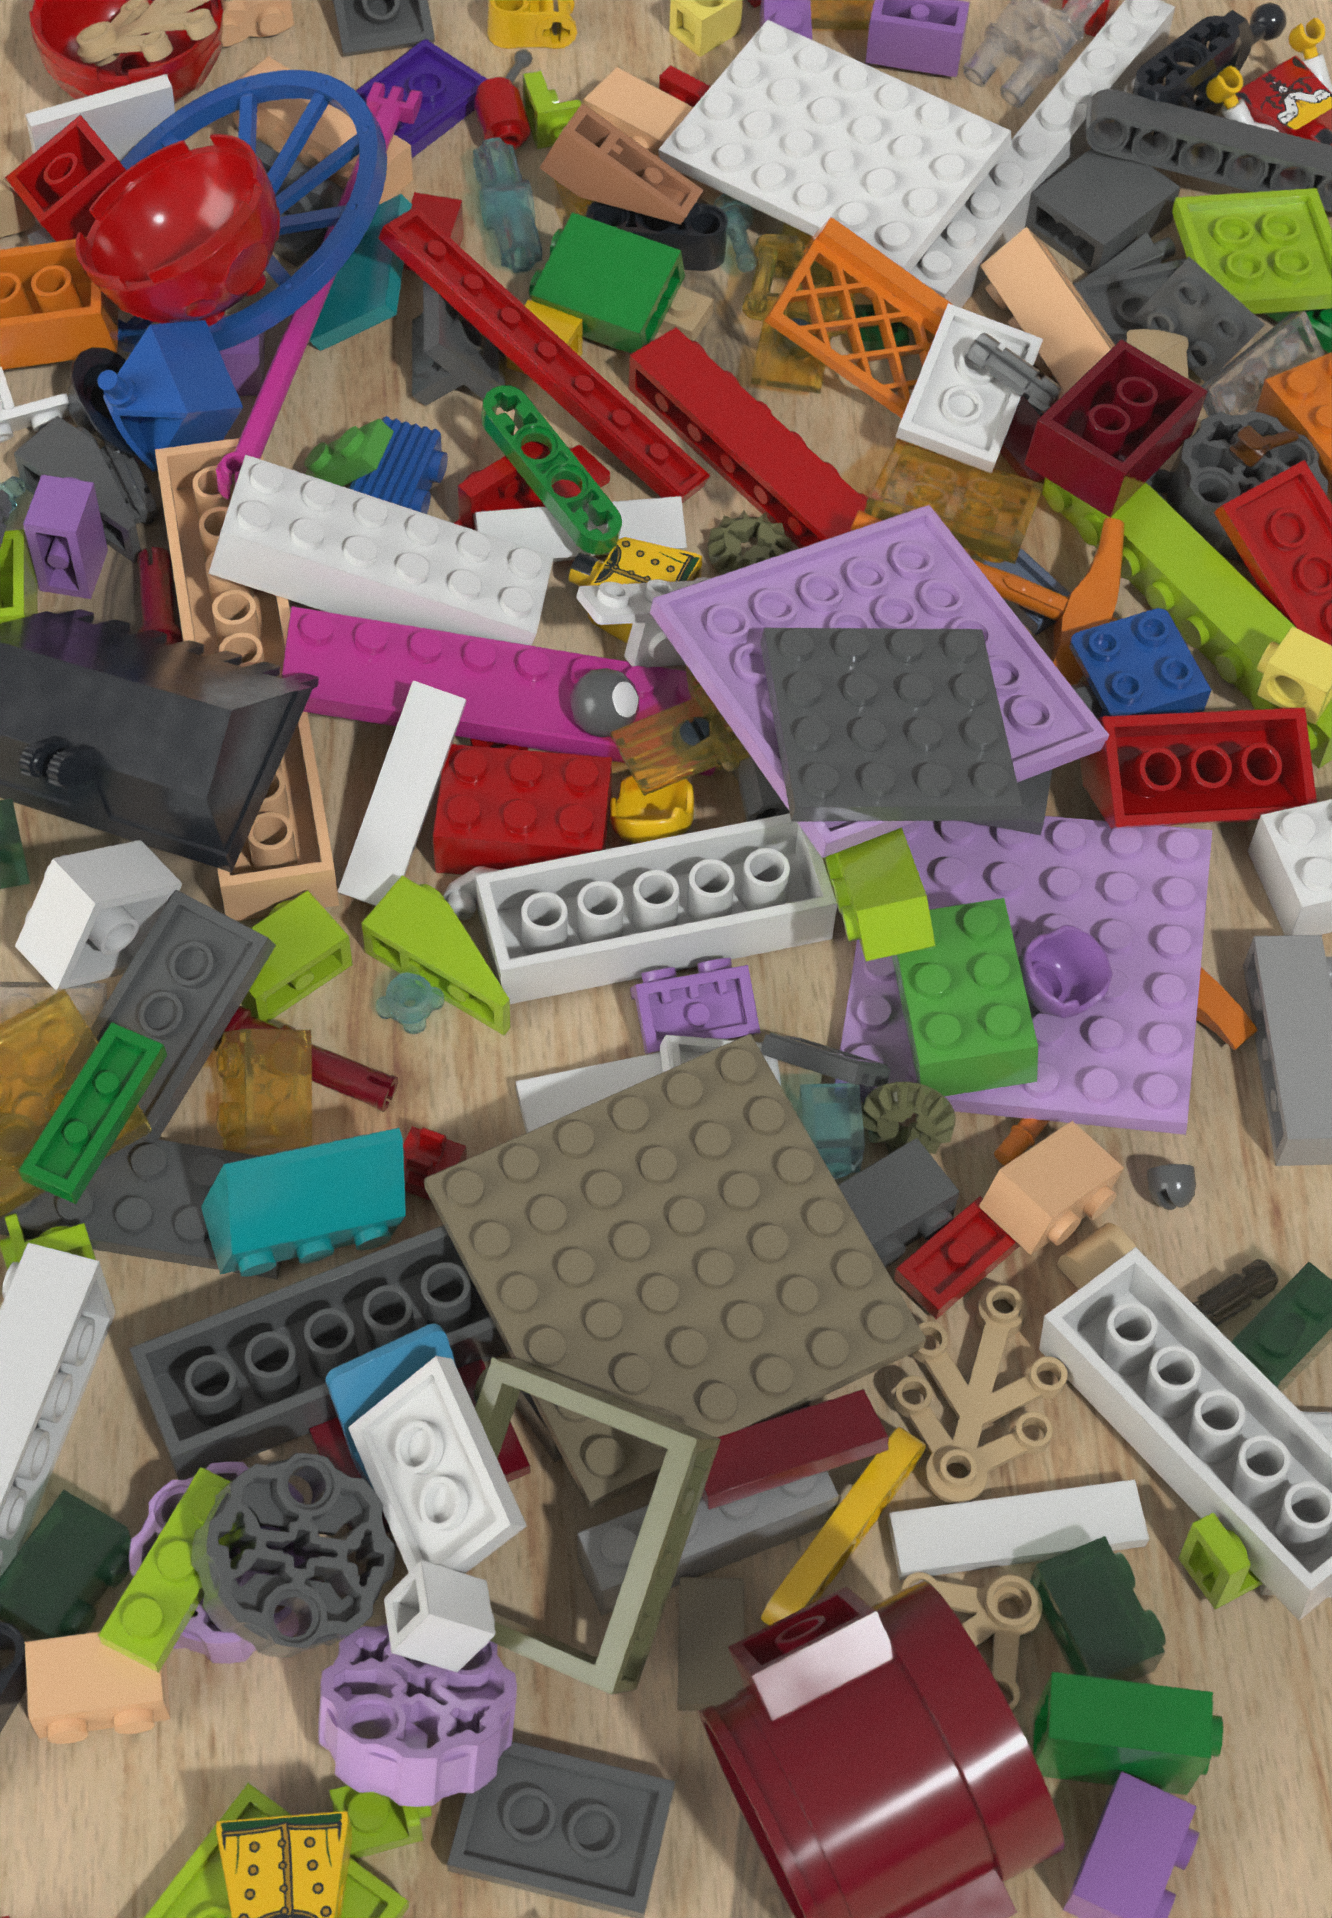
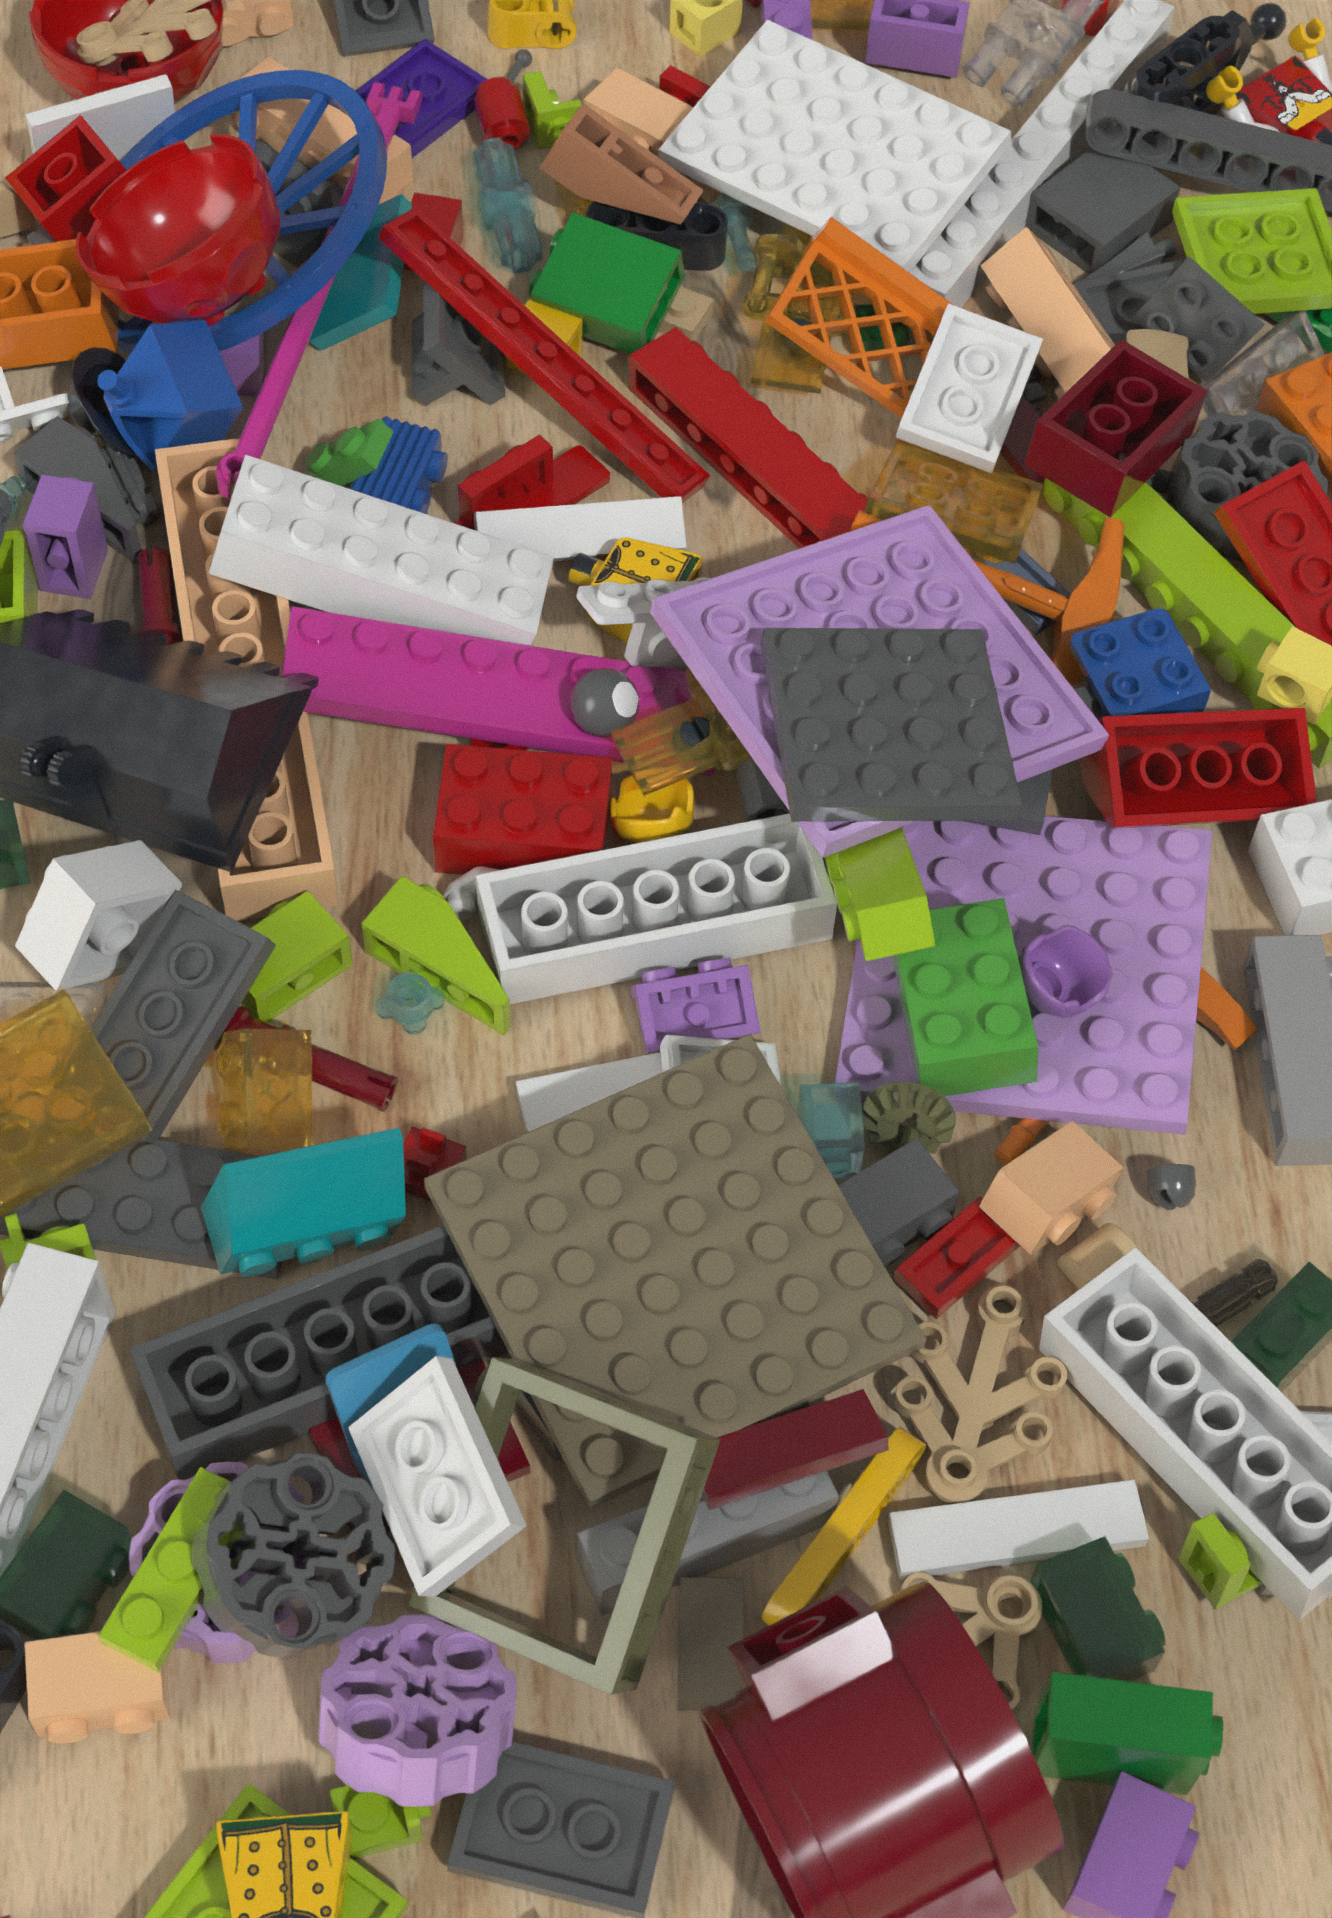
(93, 1113): green plate -> none
(402, 793): white tile -> none
(439, 1616): white brick -> none
(557, 466): green beam -> none
(726, 541): olive gear -> none
(825, 1060): dark grey tile -> none
(1014, 372): dark grey axle -> none
(1253, 446): reddish brown hand -> none

